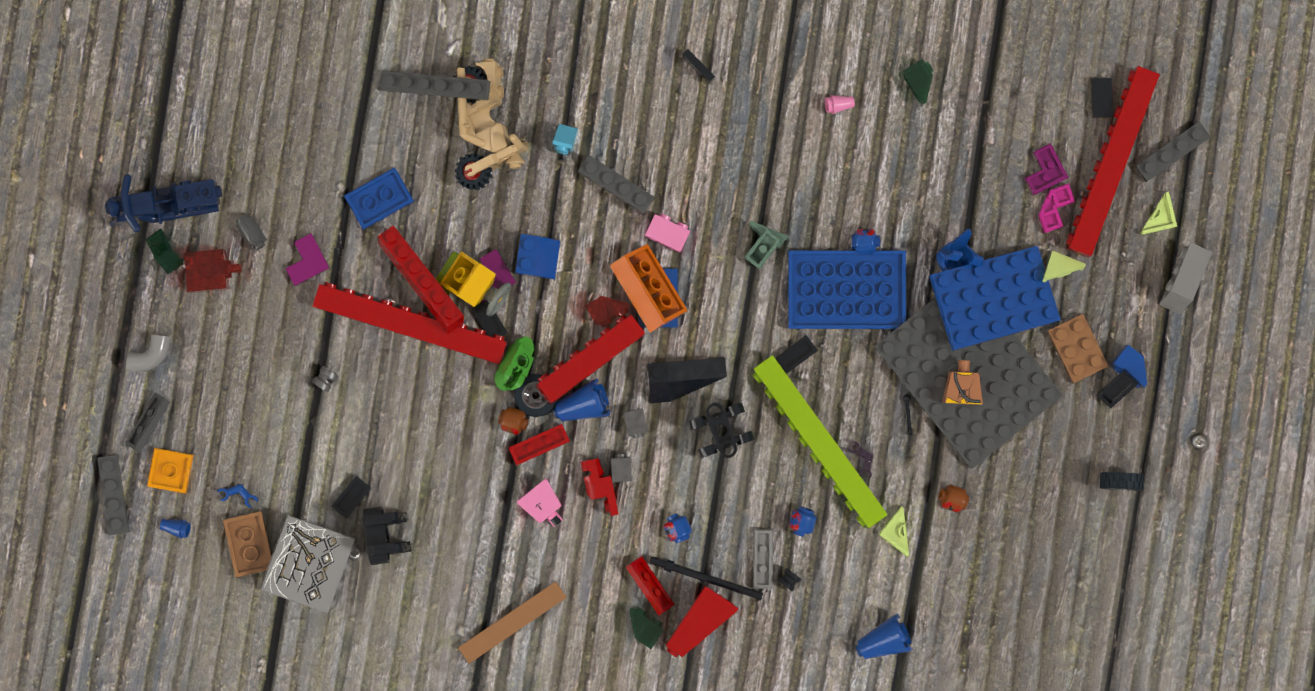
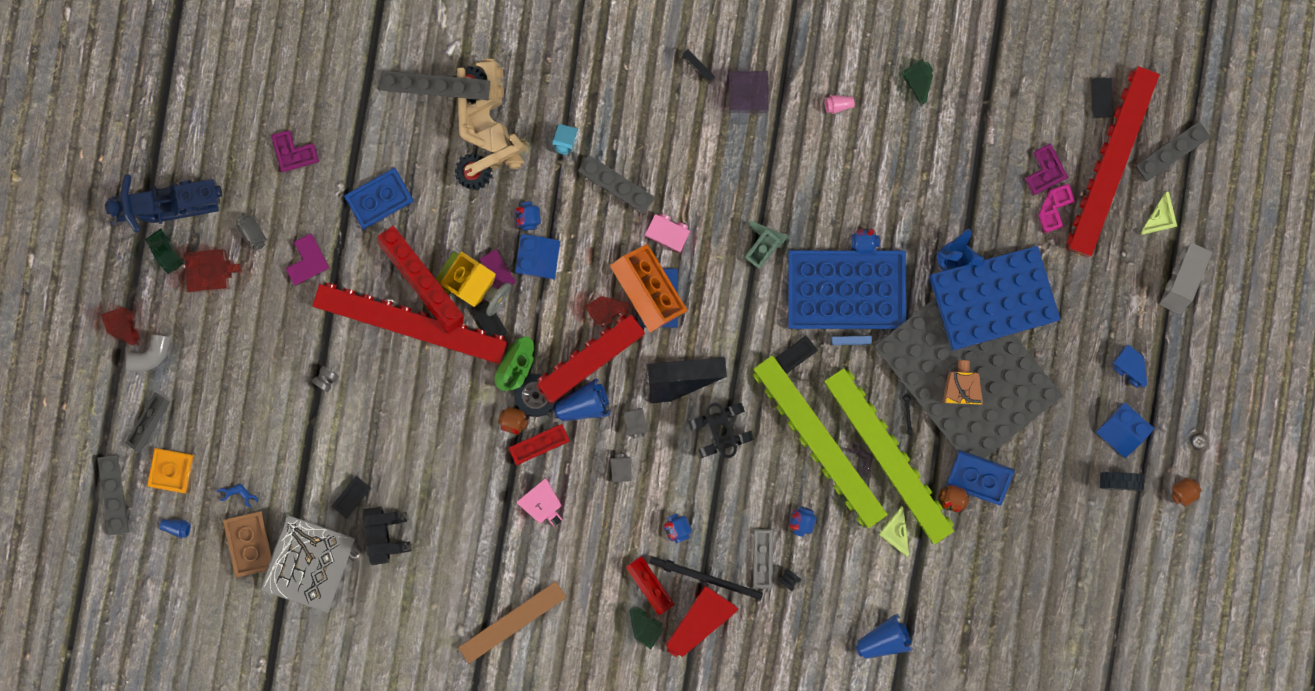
(119, 324): none -> clear red slope
(291, 157): none -> magenta tile
(527, 216): none -> blue head
(599, 486): red plate -> none
(748, 92): none -> clear purple brick
(851, 340): none -> medium blue tile
(888, 455): none -> lime brick
(981, 477): none -> blue tile
(1060, 266): yellowish green tile -> none
(1077, 348): medium nougat plate -> none
(1117, 388): black tile -> none
(1124, 430): none -> blue slope
(1186, 491): none -> dark orange head

